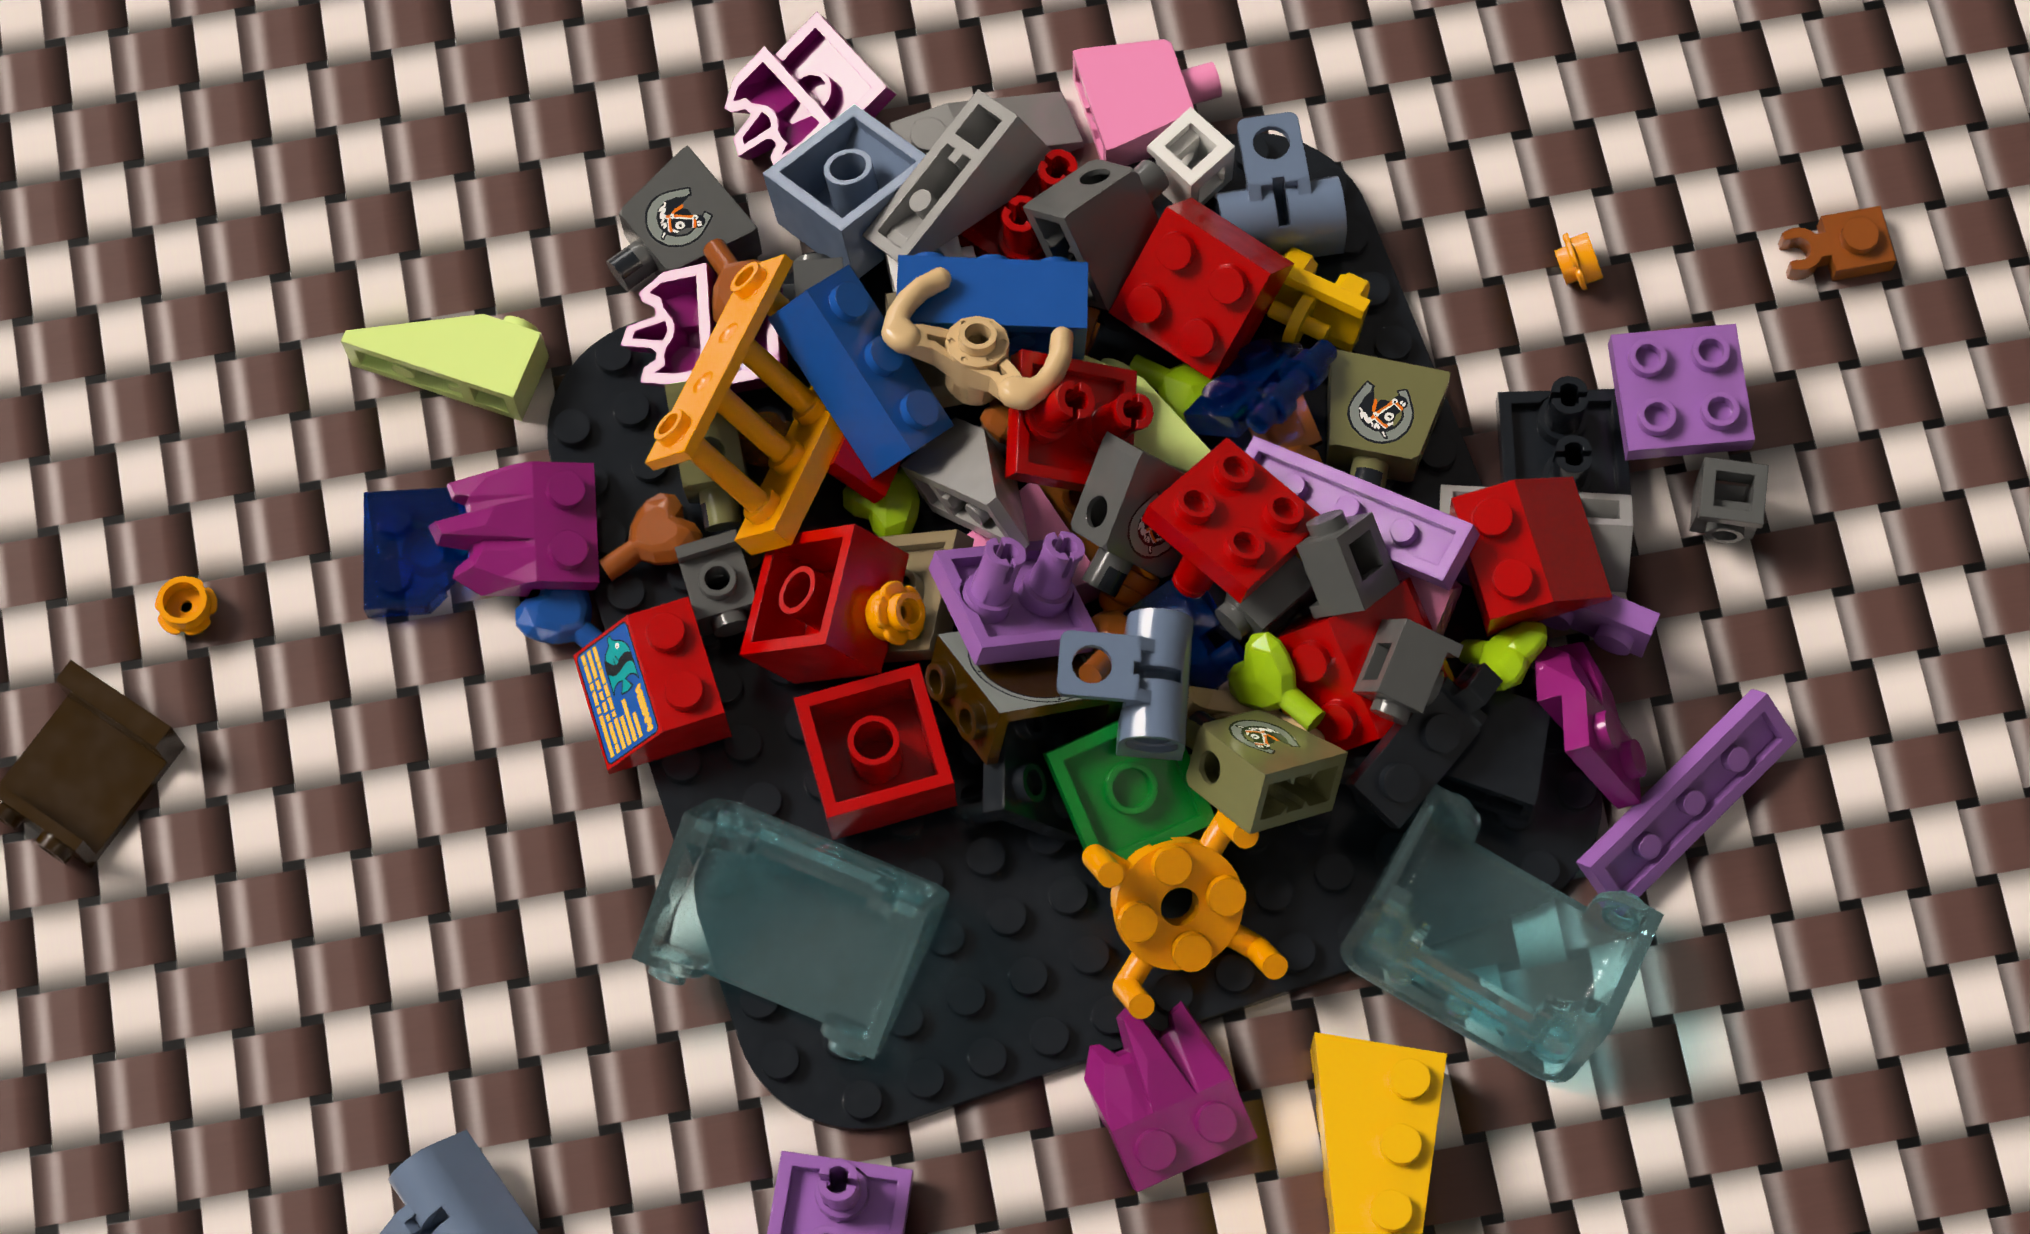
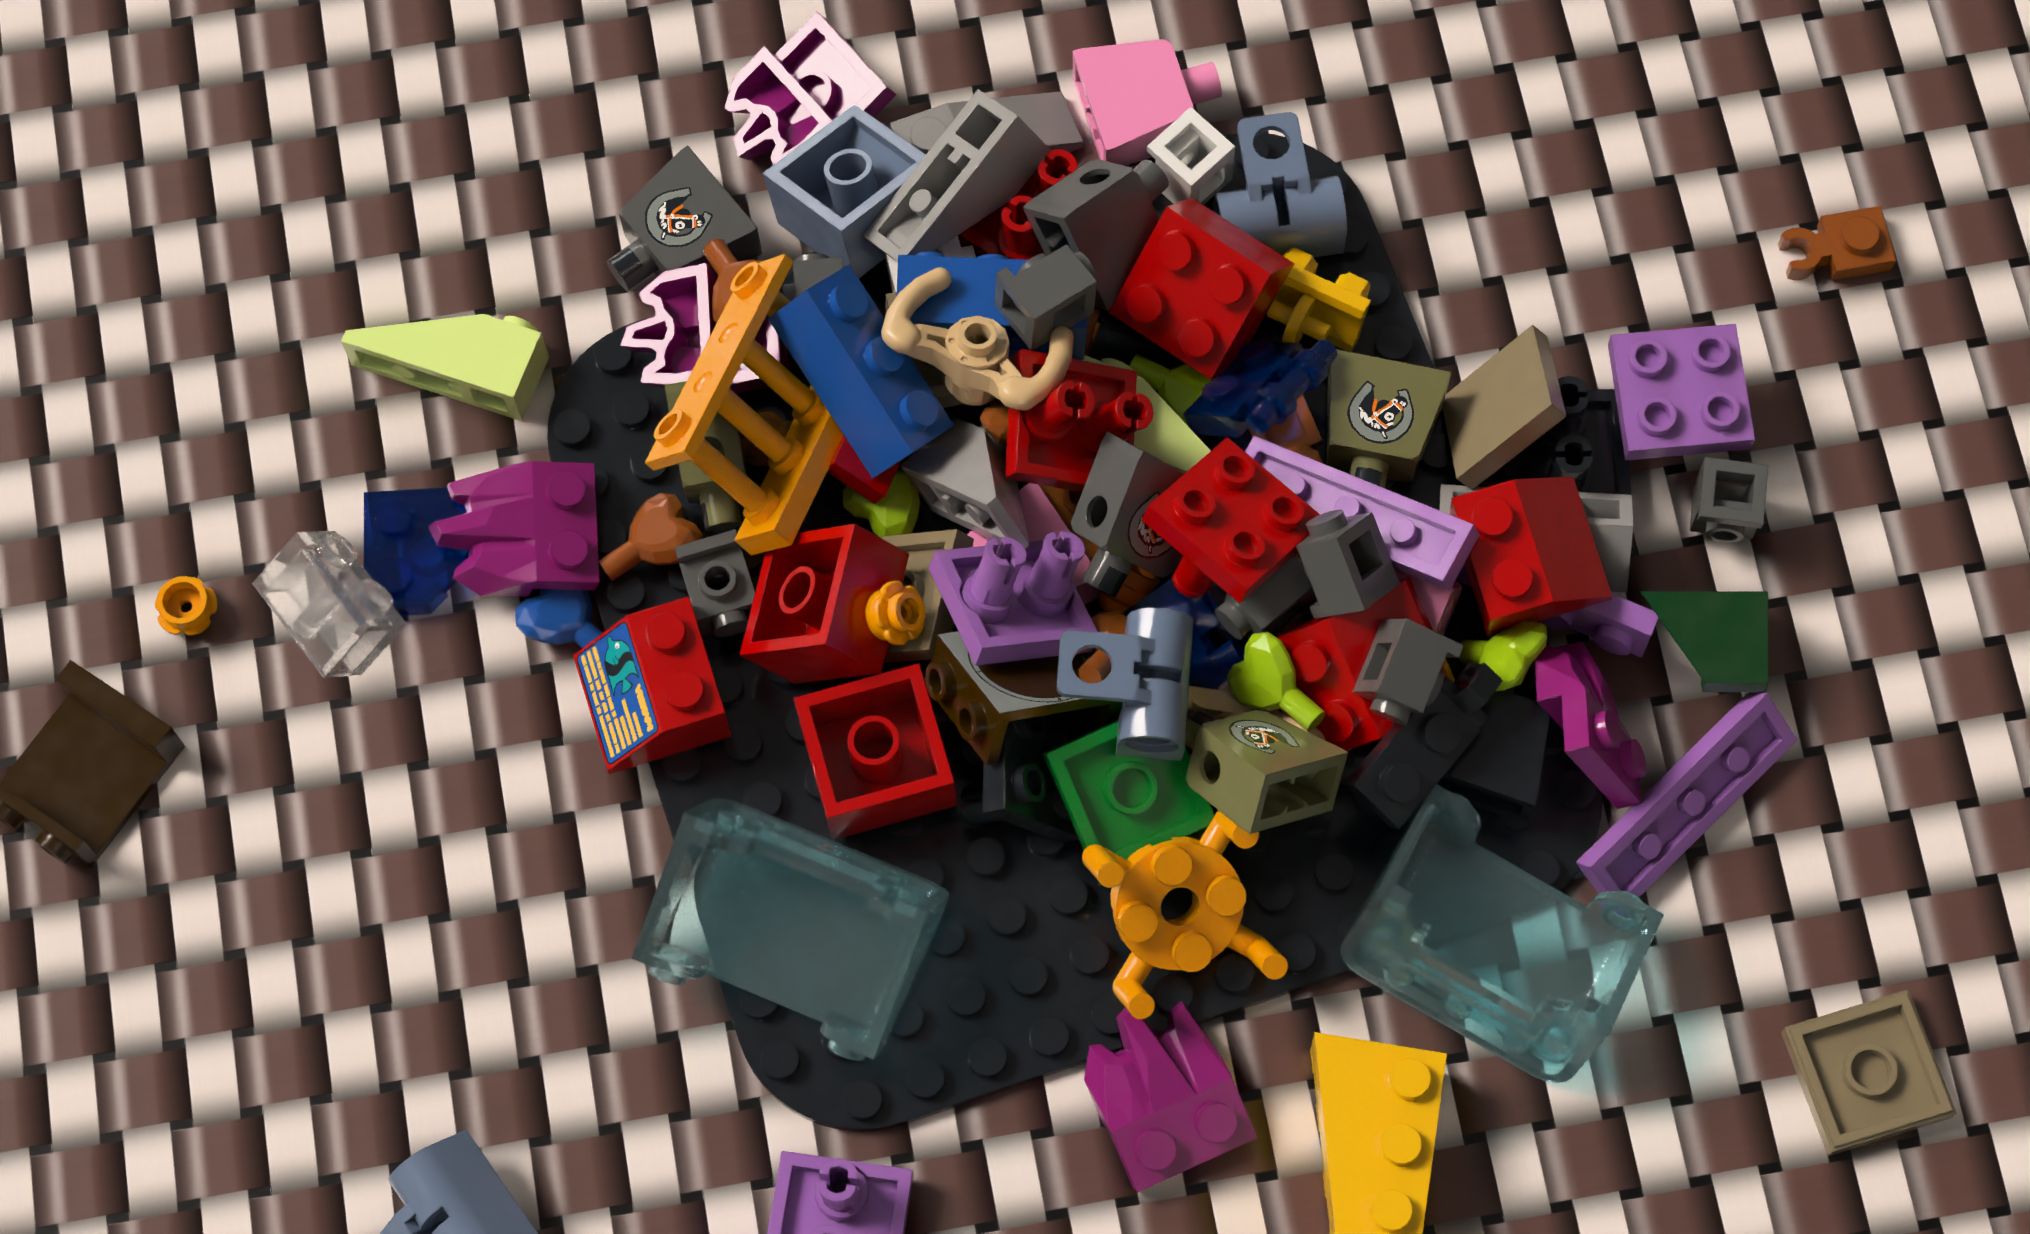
(329, 603): none -> clear brick
(1046, 294): none -> dark grey brick
(1502, 407): none -> dark tan tile
(1578, 260): light orange plate -> none
(1719, 634): none -> dark green slope
(1868, 1072): none -> dark tan tile

